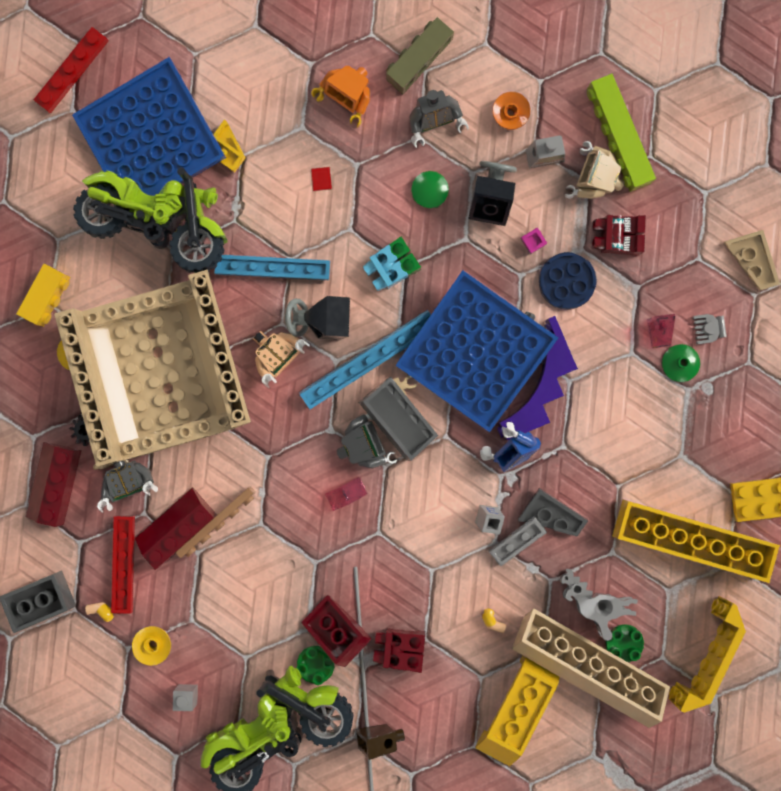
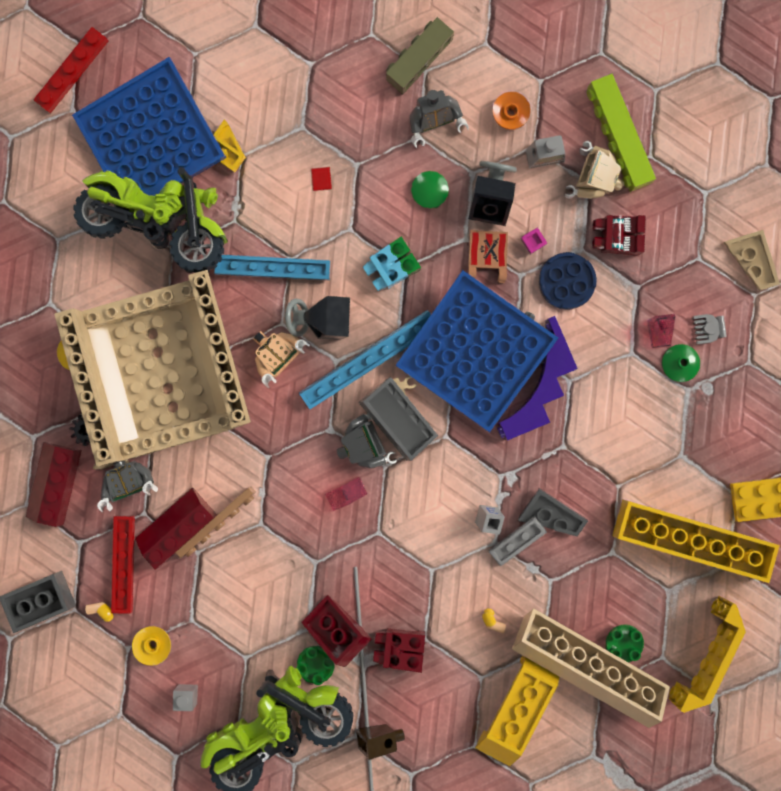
(43, 295): yellow brick -> none
(347, 88): orange torso -> none
(488, 251): none -> flag
(515, 451): blue torso -> none
(596, 607): light grey animal -> none

